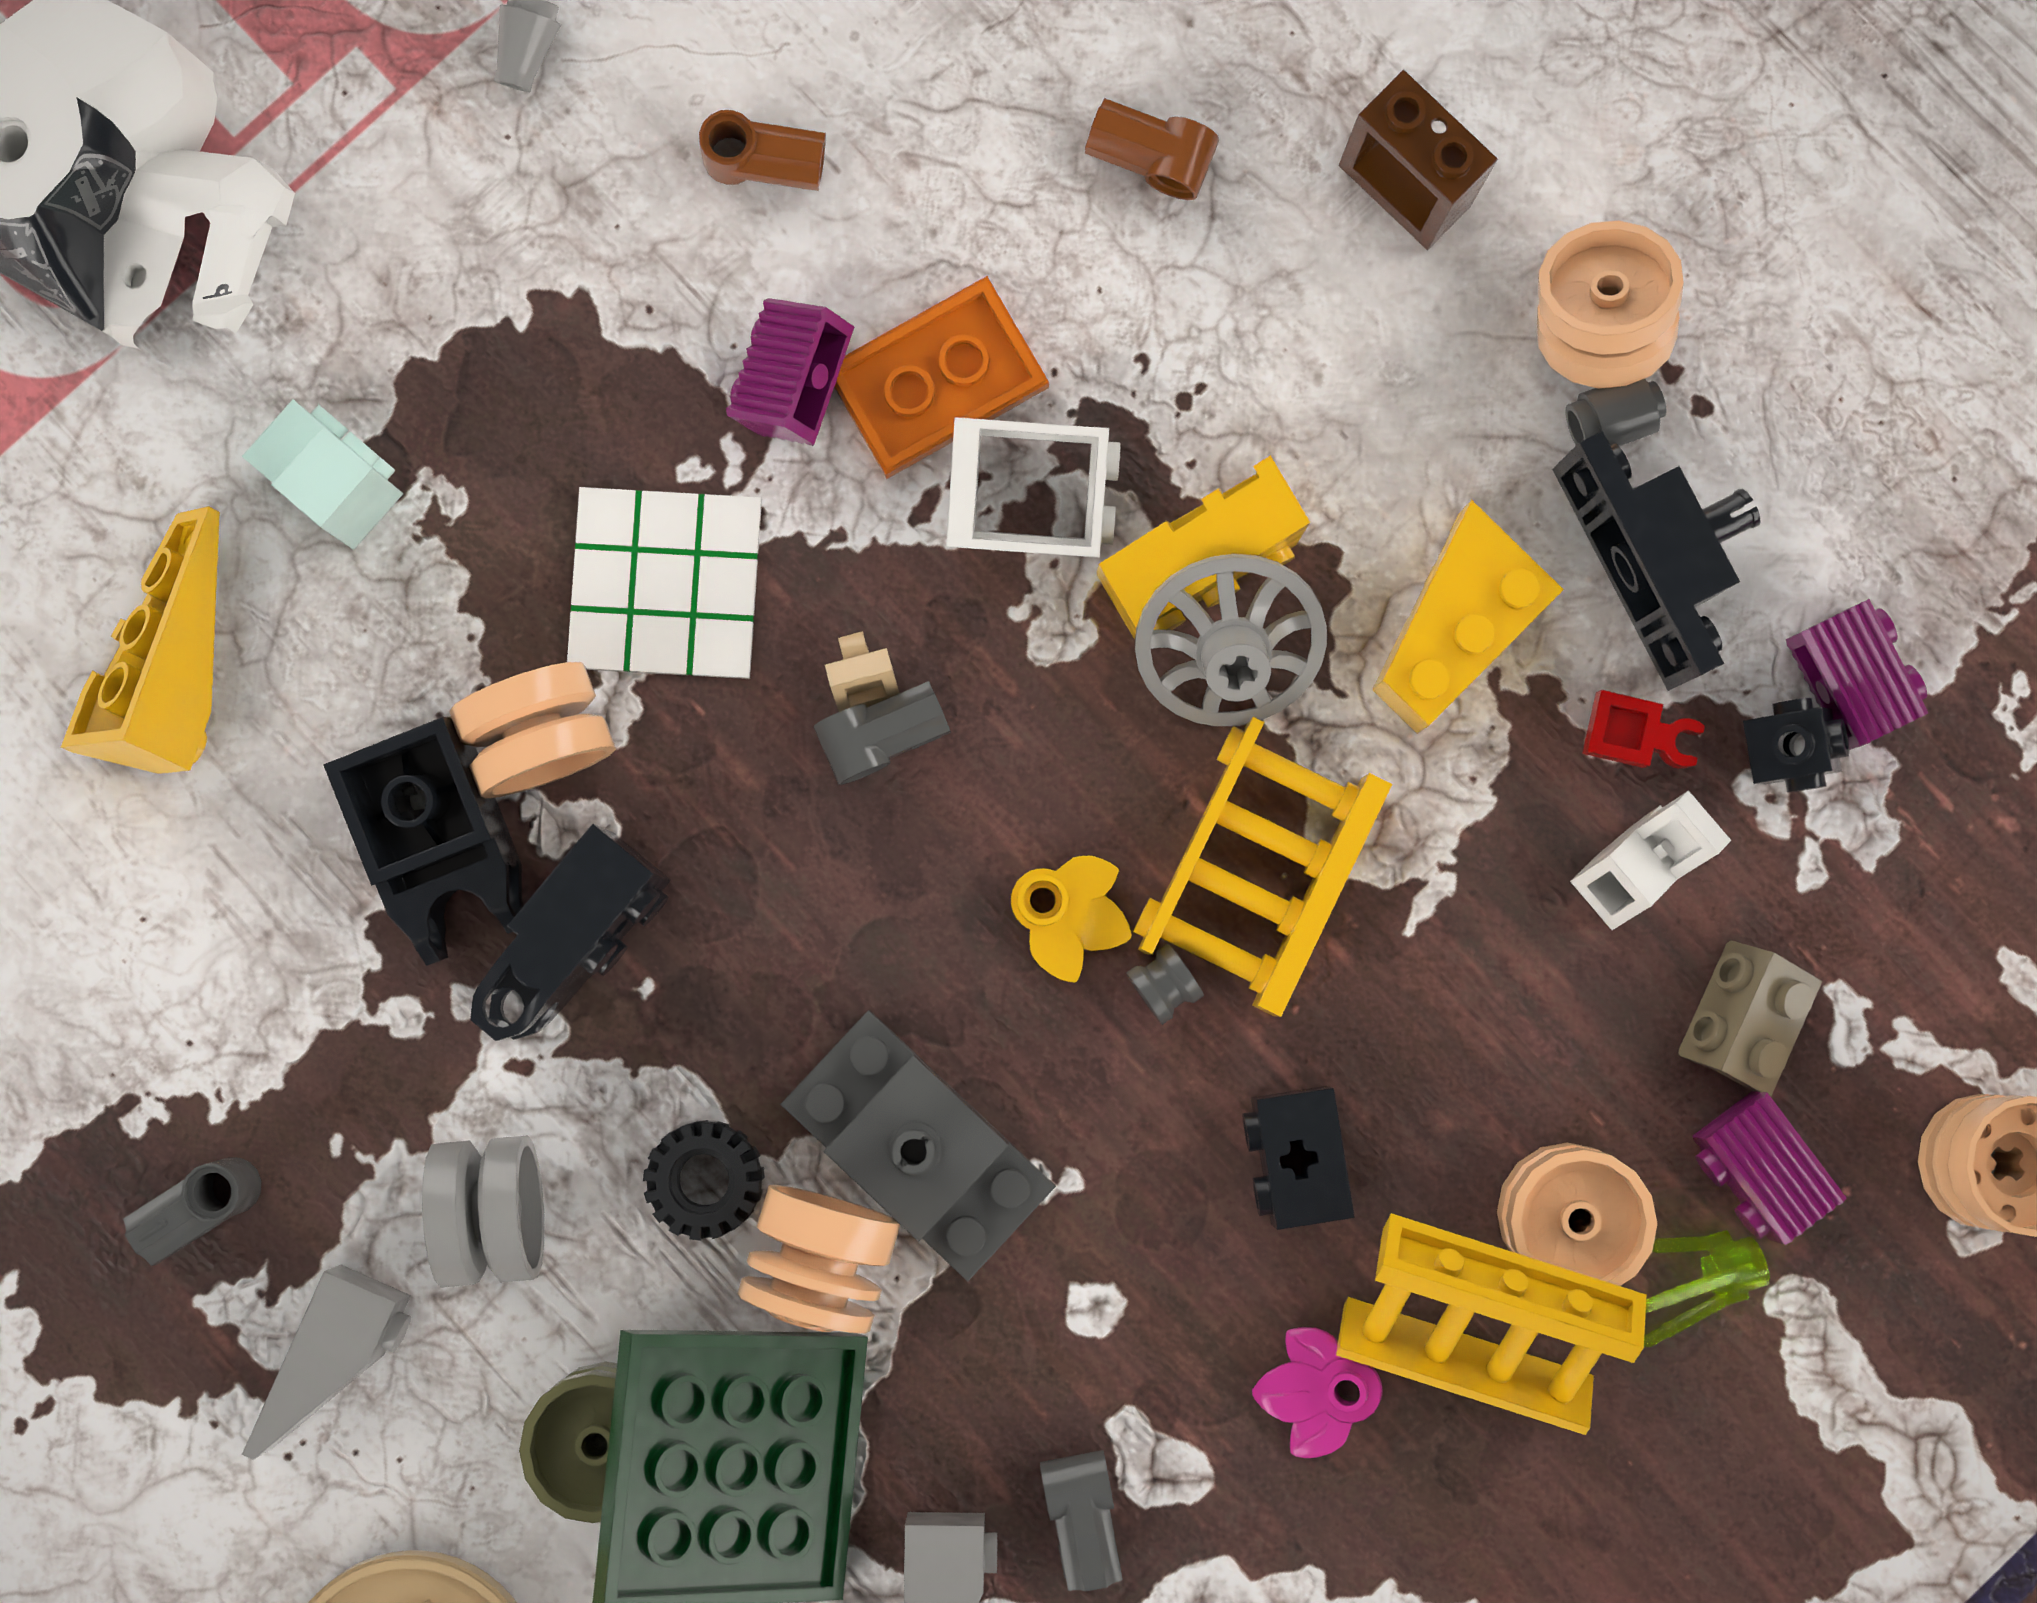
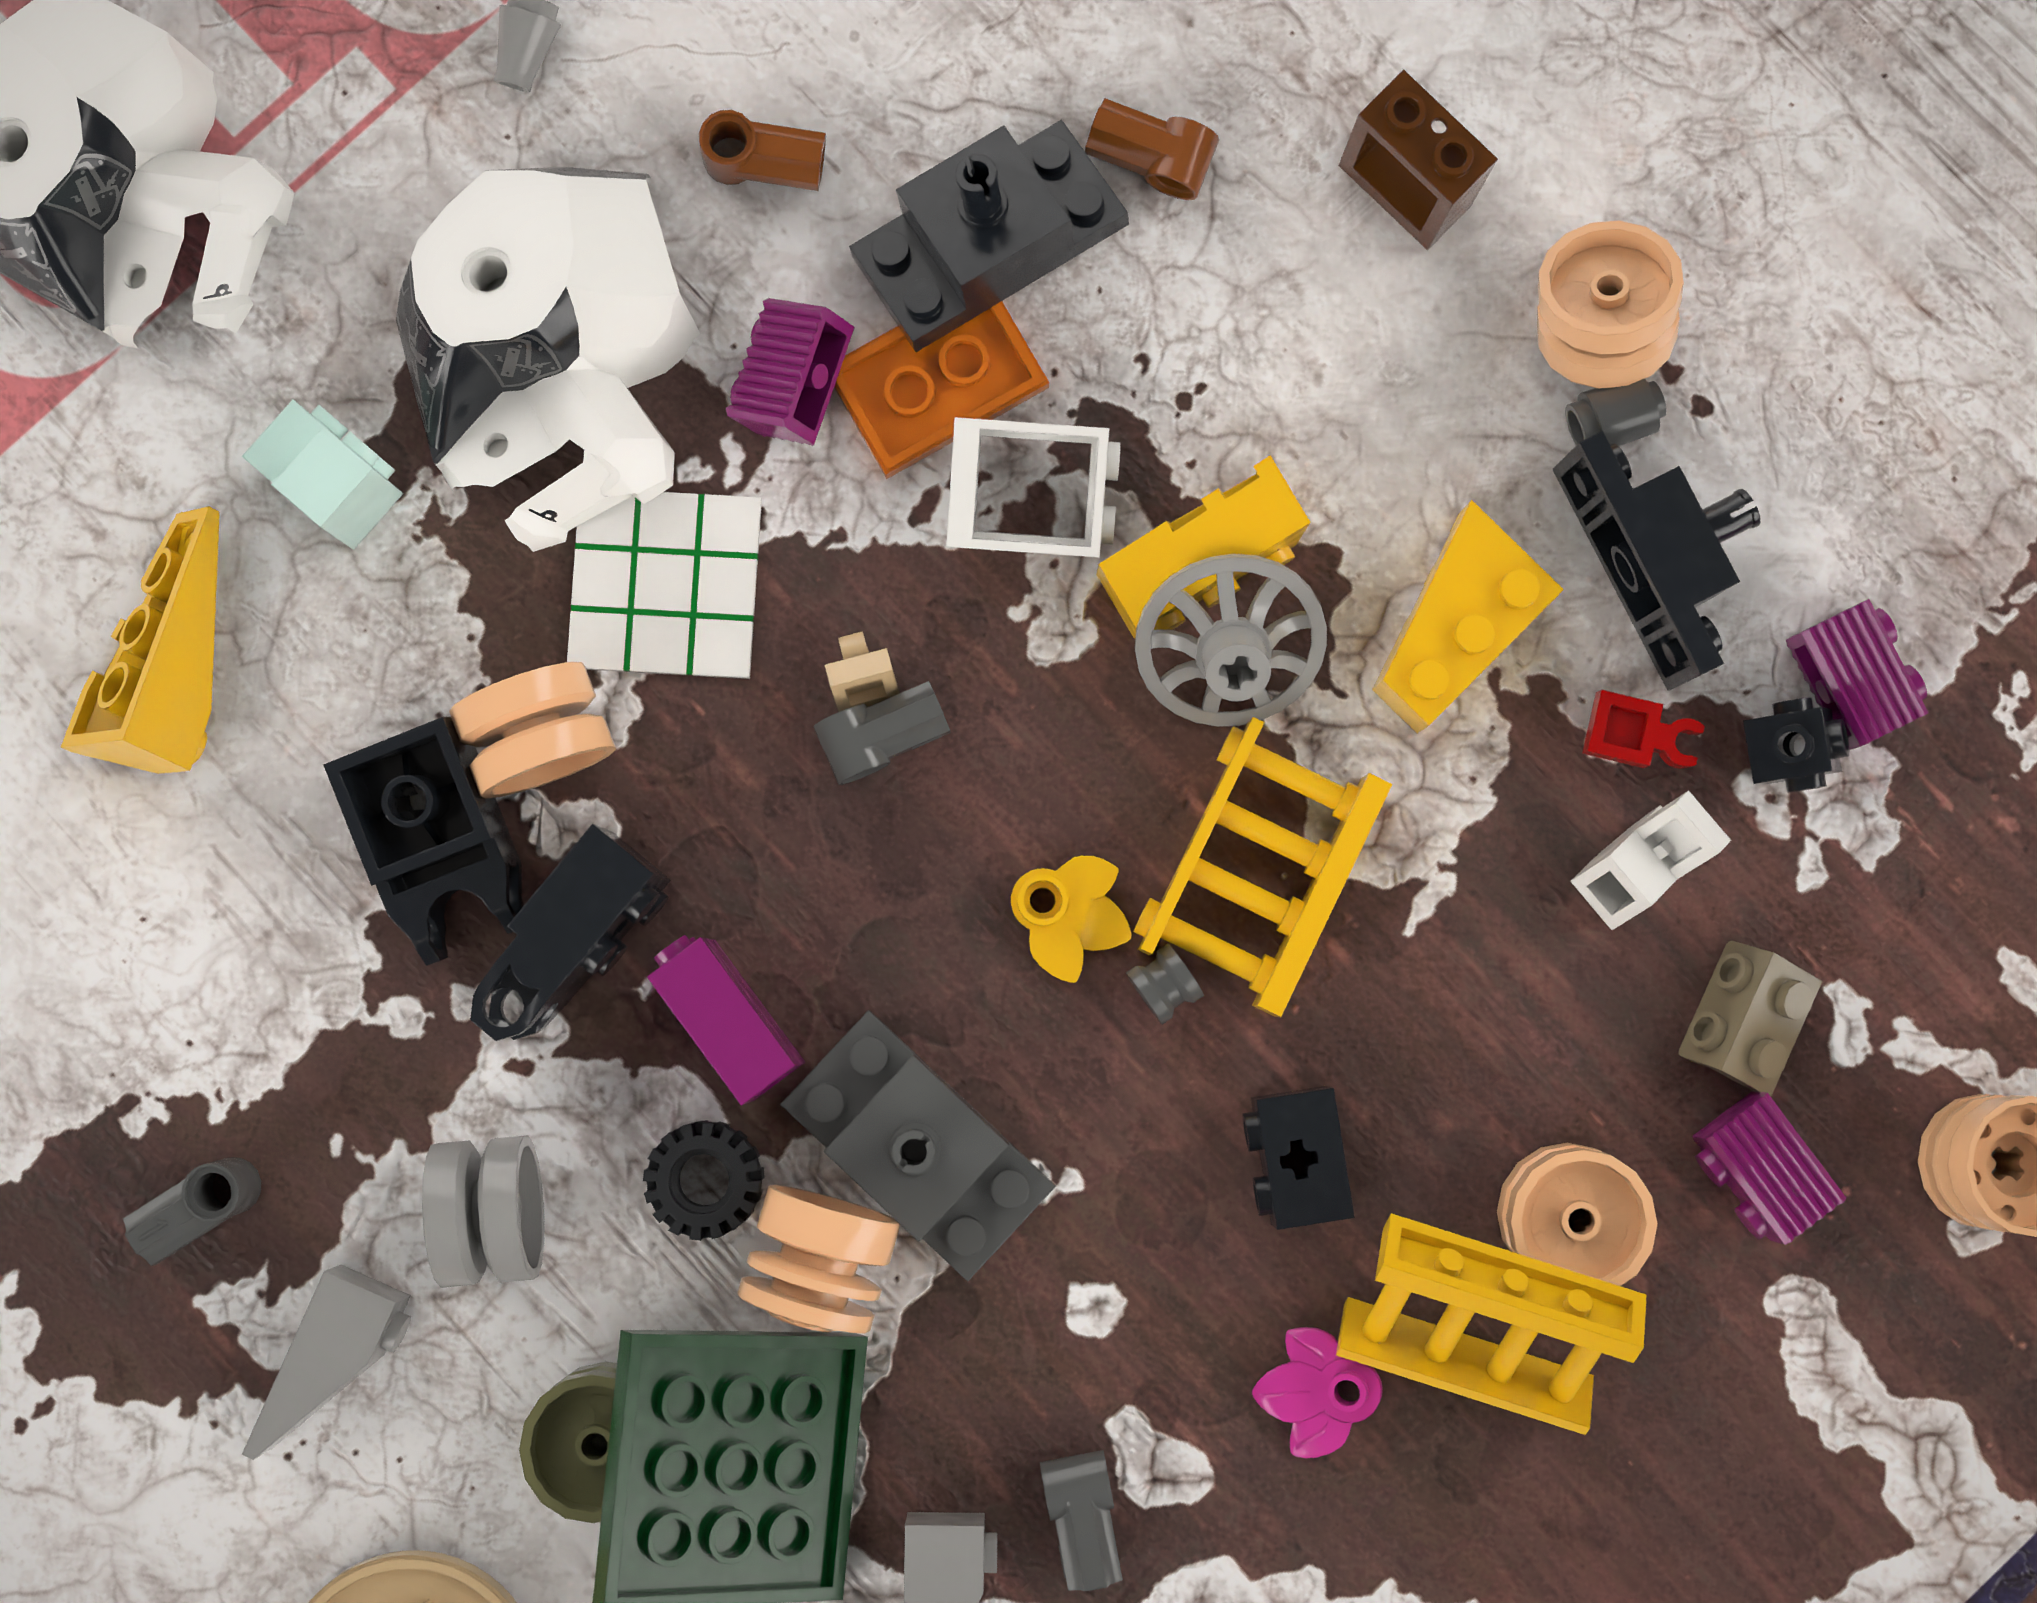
(530, 326): none -> white piece
(724, 1017): none -> magenta brick
(986, 229): none -> black brick
(1728, 1272): clear neon green plant -> none

